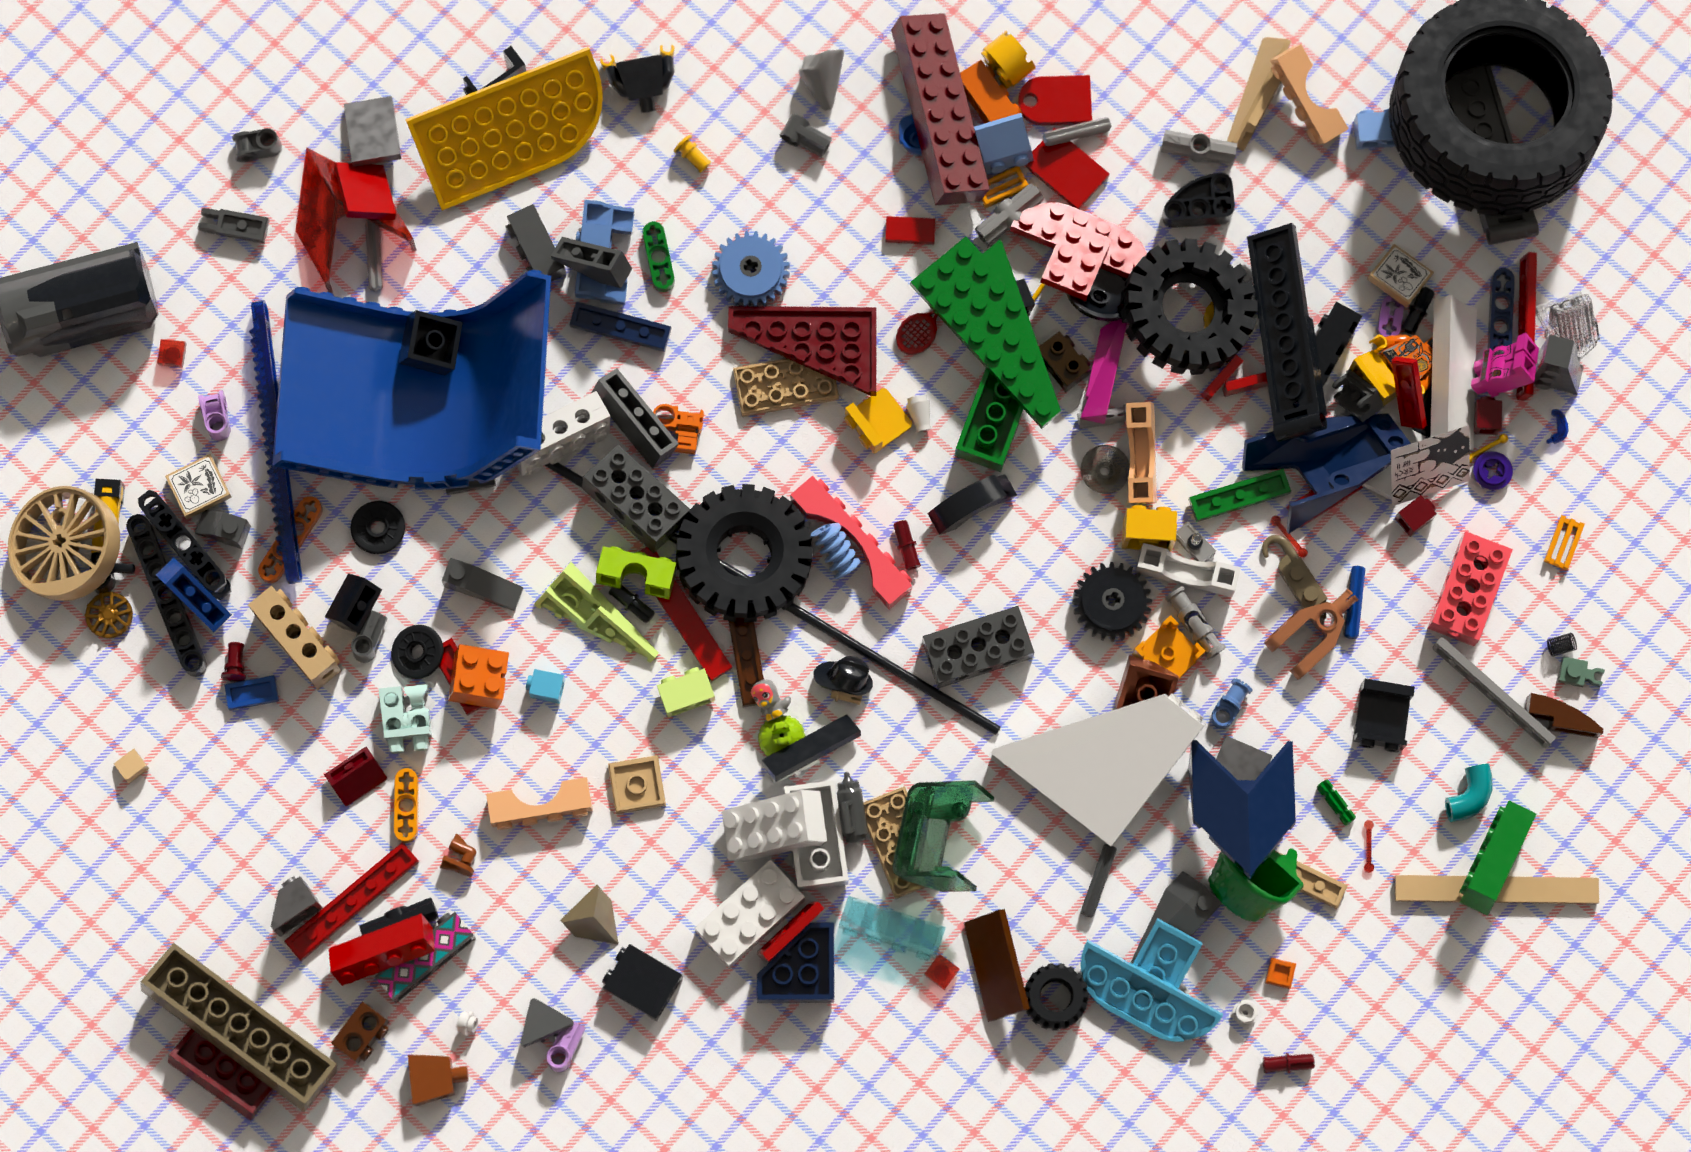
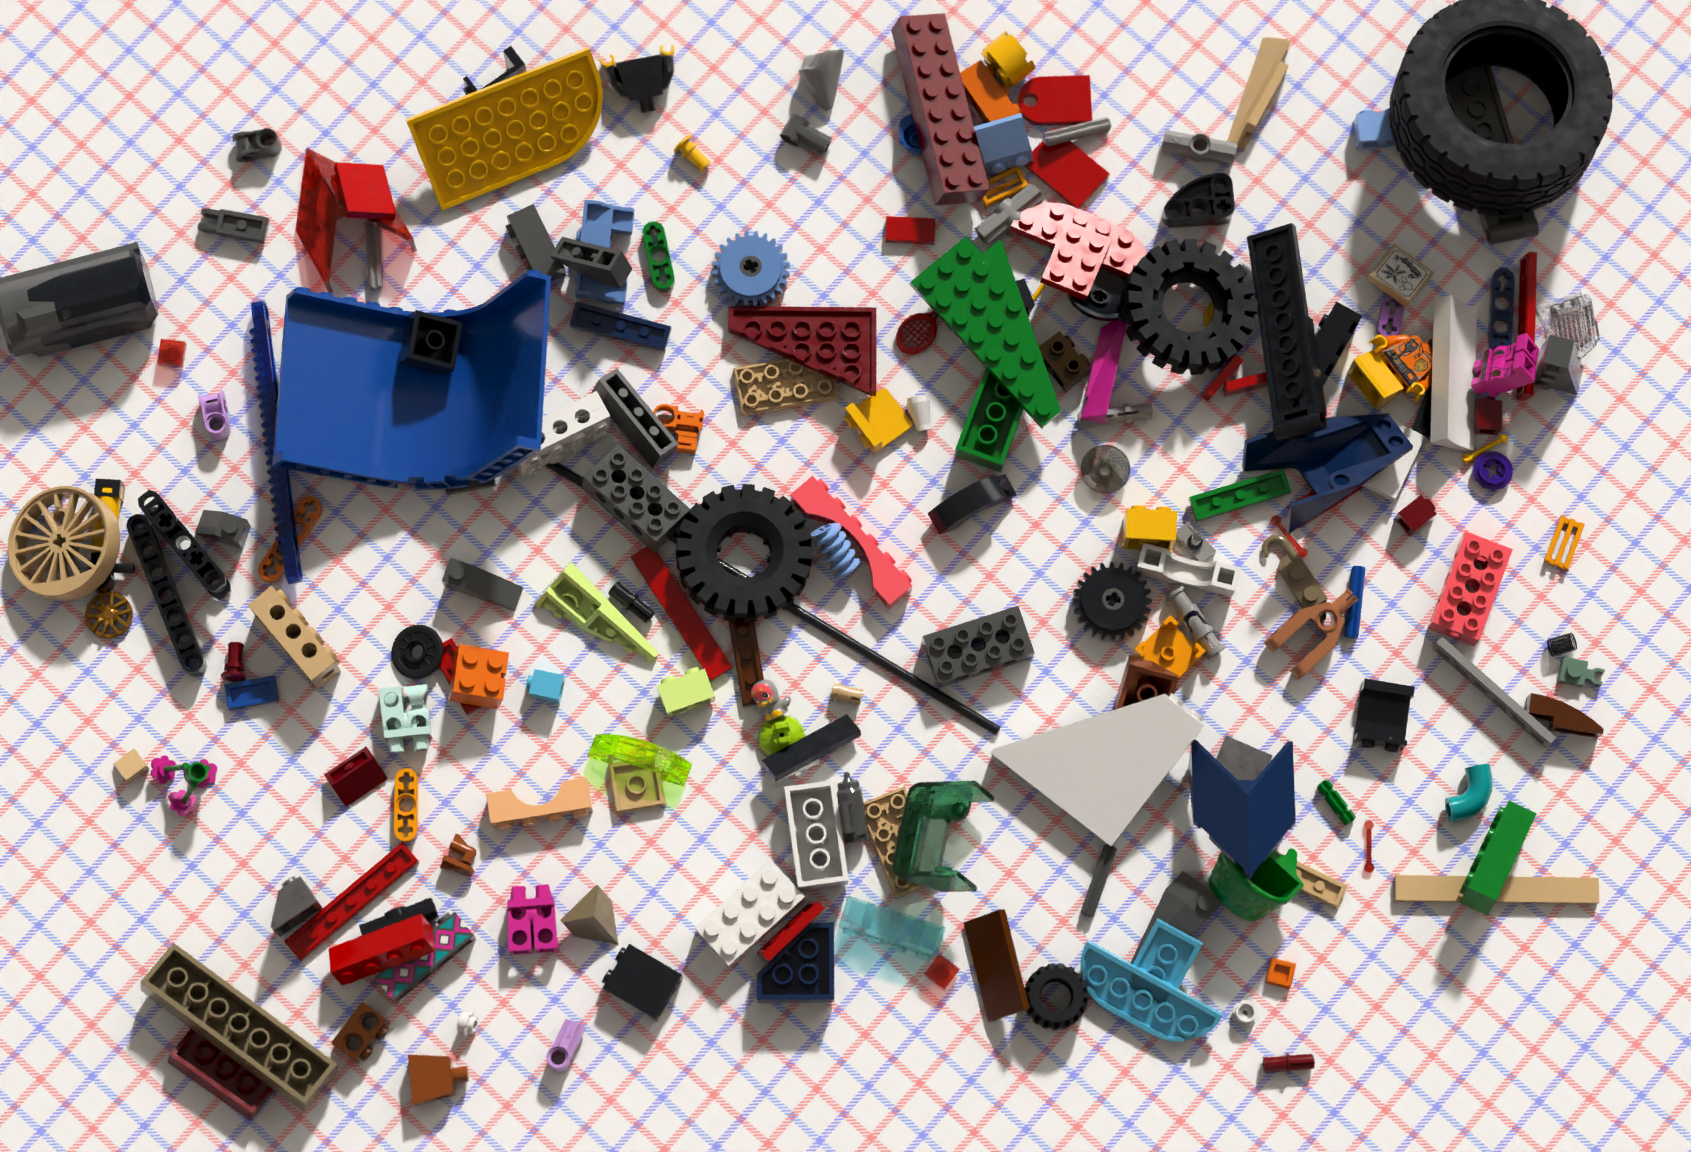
(193, 594): blue brick -> none
(196, 774): none -> dark pink plant
(198, 486): tile -> none
(353, 603): black brick -> none
(369, 635): dark grey piece -> none
(372, 131): flat silver tile -> none
(373, 512): black wheel -> none
(530, 913): none -> dark pink hips
(542, 1022): dark grey piece -> none
(617, 564): lime arch -> none
(641, 754): none -> clear neon green slope
(774, 825): white brick -> none
(845, 675): black piece -> none
(906, 545): dark red axle -> none
(1141, 435): light nougat arch -> none
(1231, 702): medium blue connector -> none
(1292, 70): light nougat arch -> none
(1357, 396): dark grey hinge -> none
(1409, 392): red tile -> none
(1418, 311): black axle -> none
(1430, 465): sticker -> none
(1562, 427): clear blue piece -> none

